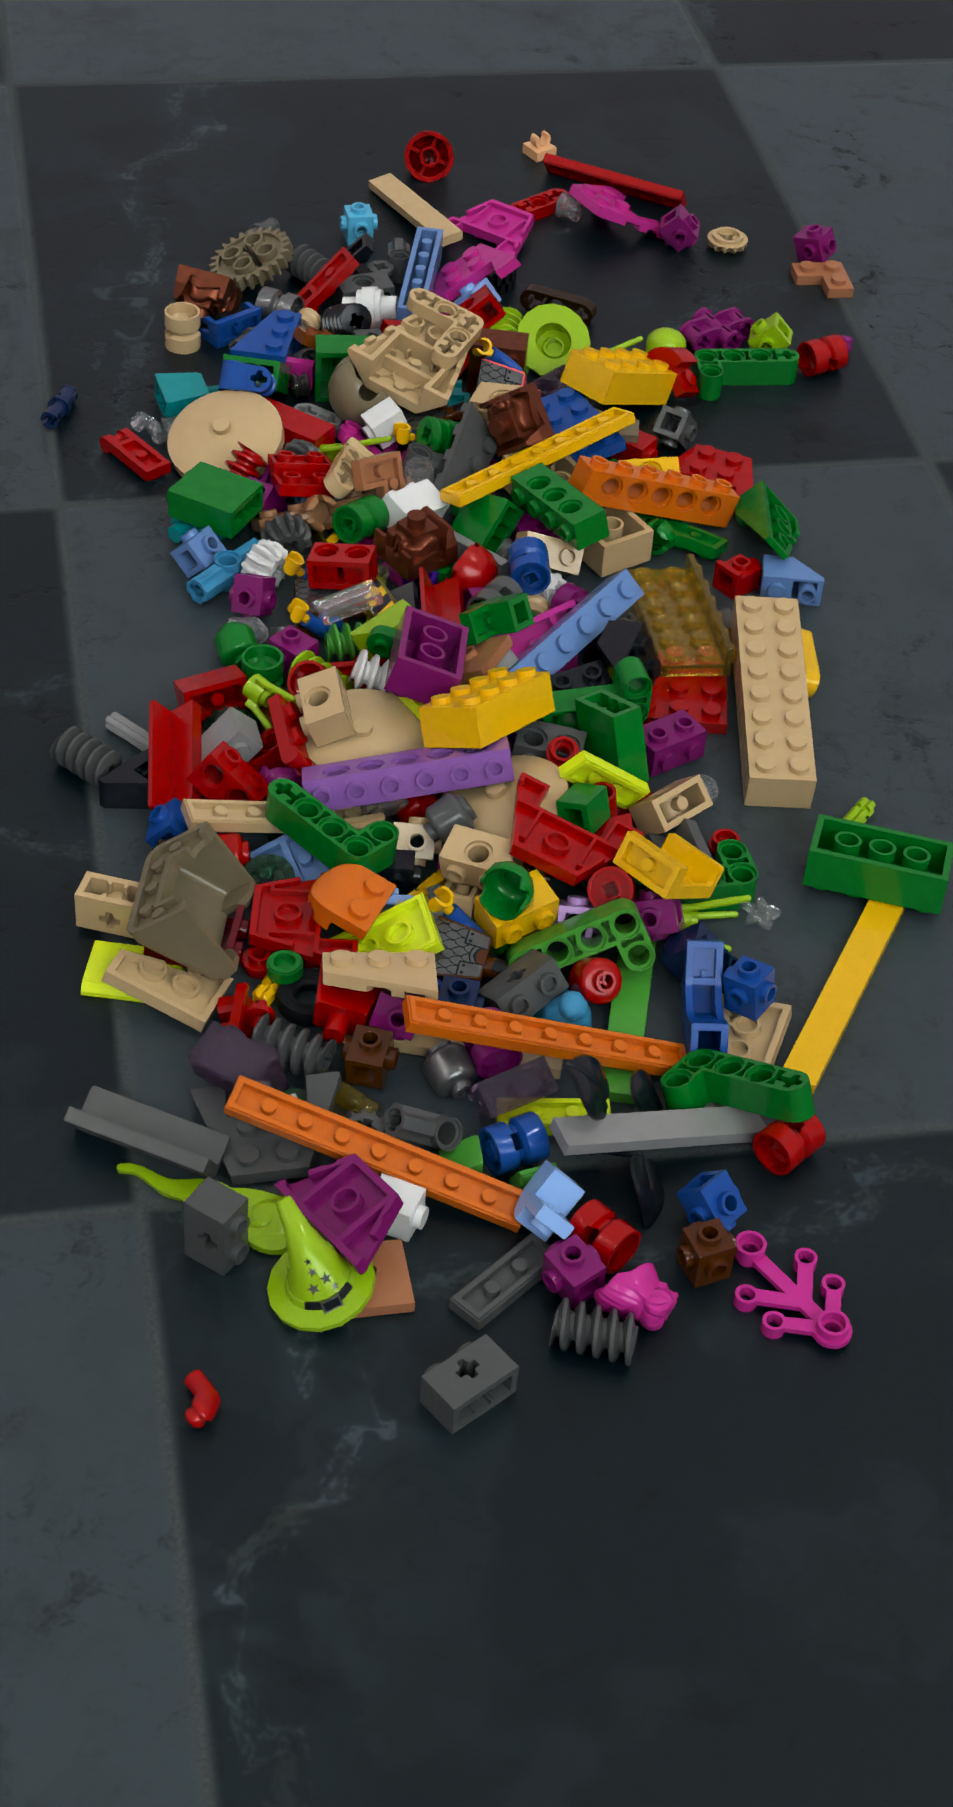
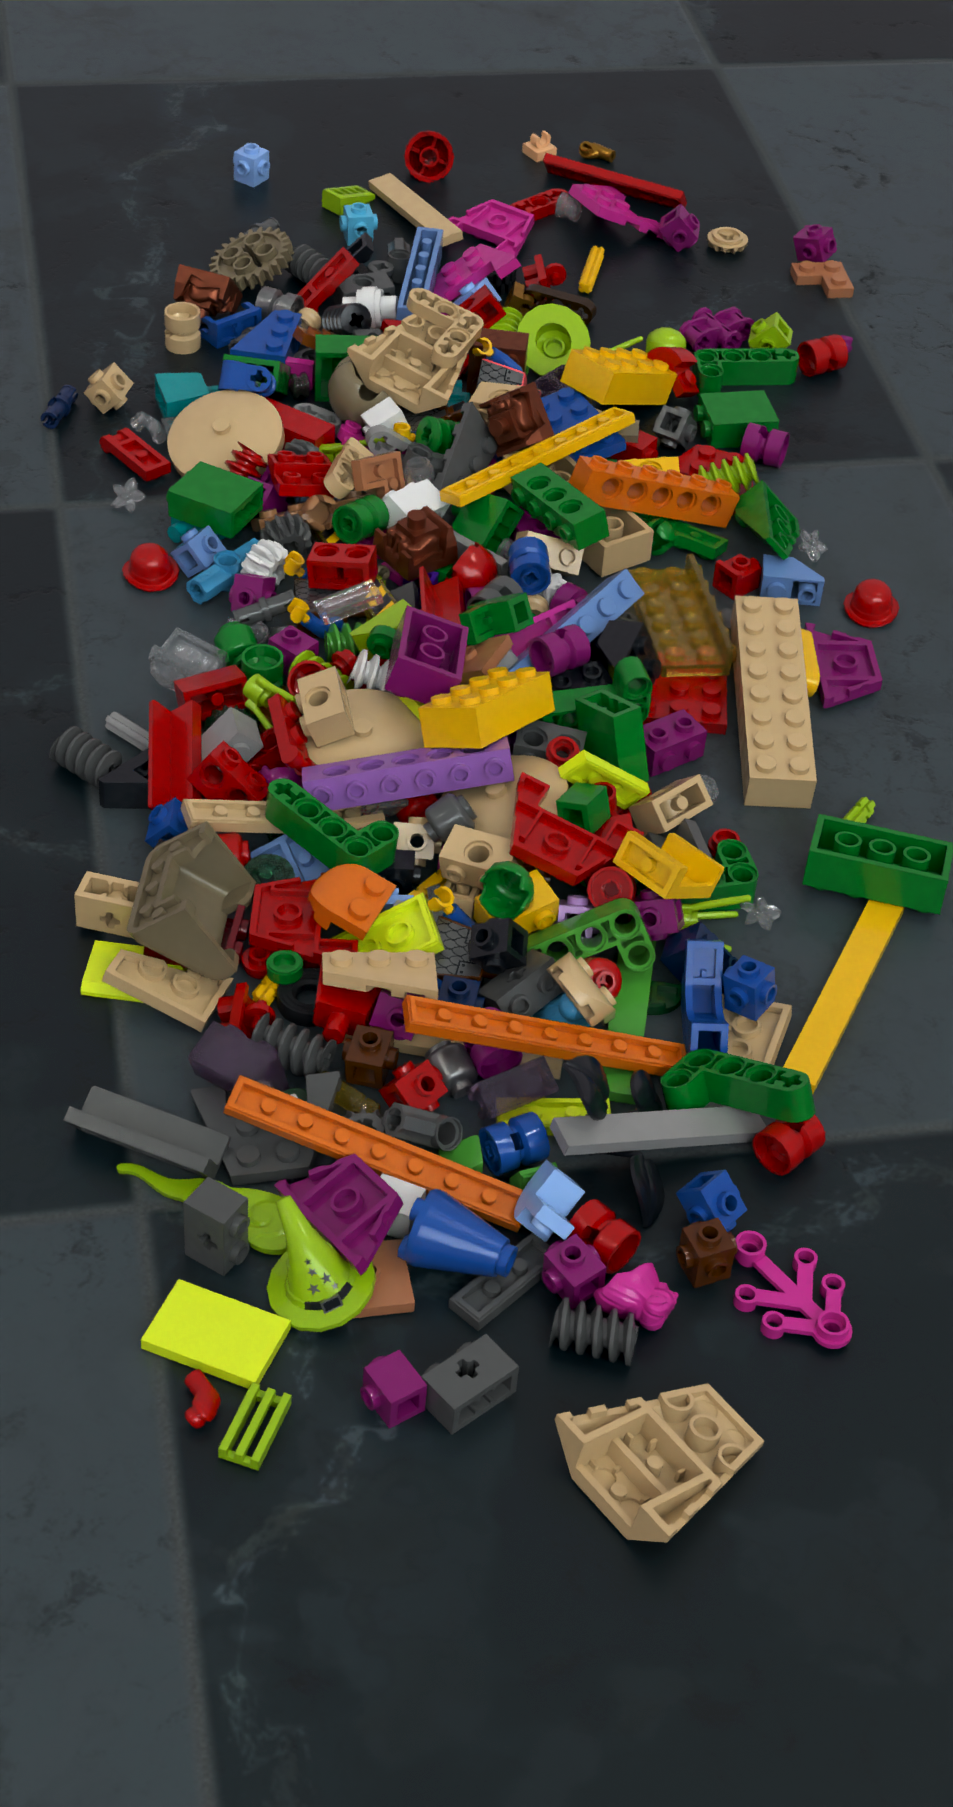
(108, 388): none -> tan brick
(127, 495): none -> clear plant
(150, 568): none -> red hat
(183, 657): none -> clear slope
(216, 1334): none -> neon yellow tile
(251, 164): none -> light blue brick
(264, 609): none -> dark grey pin
(266, 1399): none -> lime tile
(335, 198): none -> lime slope
(344, 661): none -> red plate
(392, 438): none -> light grey beam
(393, 1388): none -> magenta brick
(415, 1086): none -> red brick
(454, 1239): none -> blue cone
(498, 945): none -> black brick
(517, 298): none -> pearl gold tile
(536, 273): none -> red hips
(560, 650): none -> magenta wheel
(574, 979): none -> tan slope
(591, 269): none -> yellow axle
(595, 151): none -> pearl gold arm
(656, 1458): none -> tan wedge
(663, 998): none -> dark green tile
(727, 415): none -> green brick
(736, 474): none -> lime piece
(765, 445): none -> magenta wheel
(812, 545): none -> clear plant
(845, 667): none -> magenta wing
(871, 604): none -> red hat

